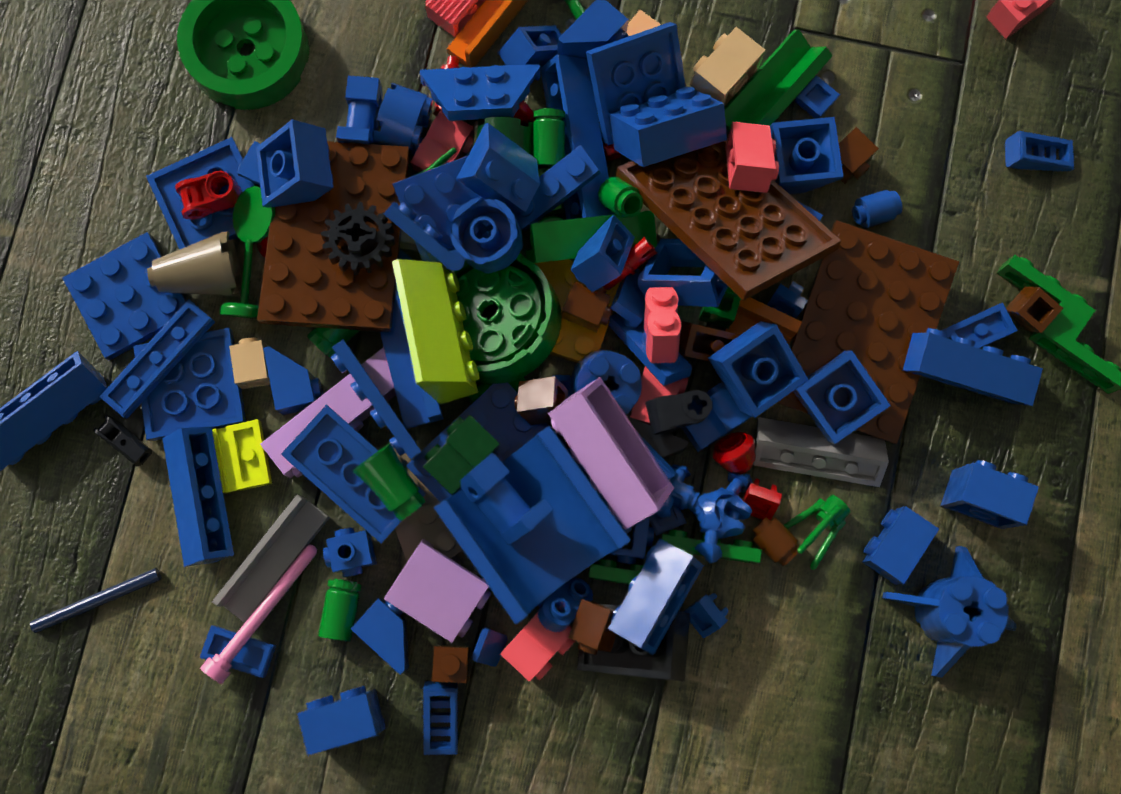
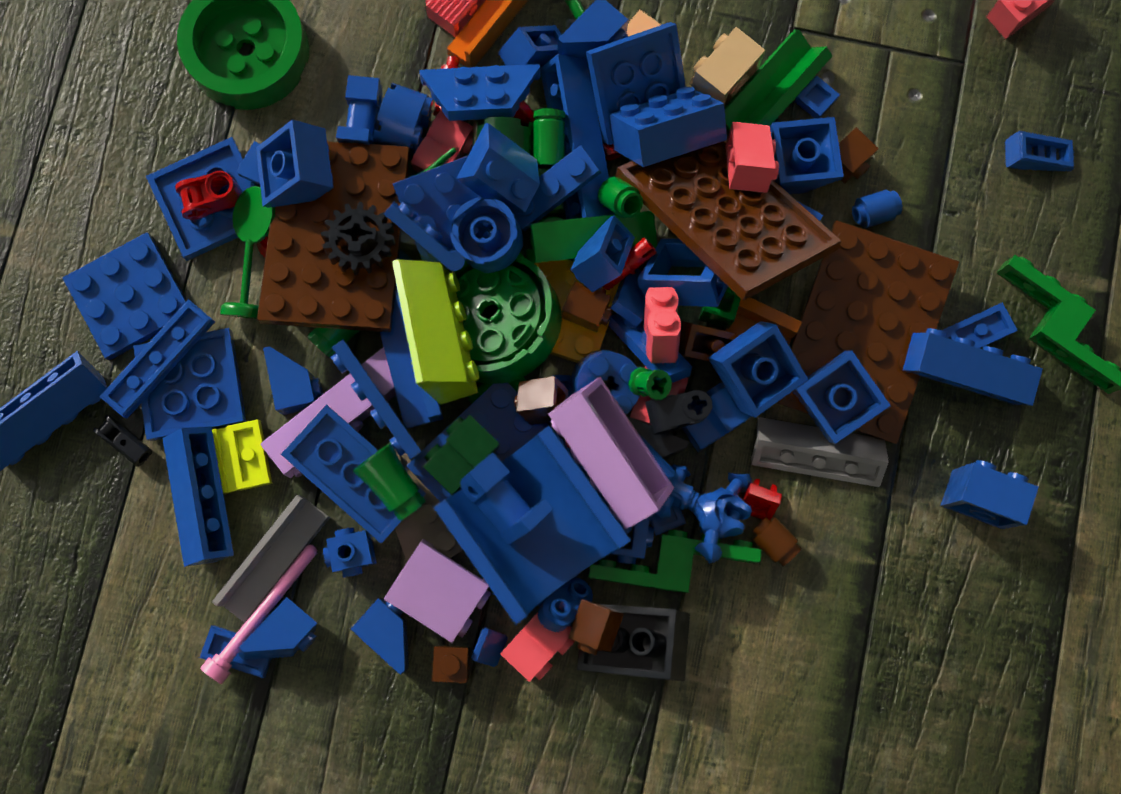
(95, 600): dark blue bar -> none
(199, 268): dark tan cone -> none
(249, 363): tan brick -> none
(280, 634): none -> blue slope
(339, 610): green piece -> none
(342, 721): blue brick -> none
(440, 689): blue slope -> none
(650, 383): none -> green bush
(655, 596): brick -> none
(706, 616): blue tile -> none
(735, 452): red cone -> none
(788, 300): blue tile -> none
(831, 514): green plant -> none
(899, 544): blue brick -> none
(959, 611): blue brick -> none
(1033, 309): reddish brown brick -> none

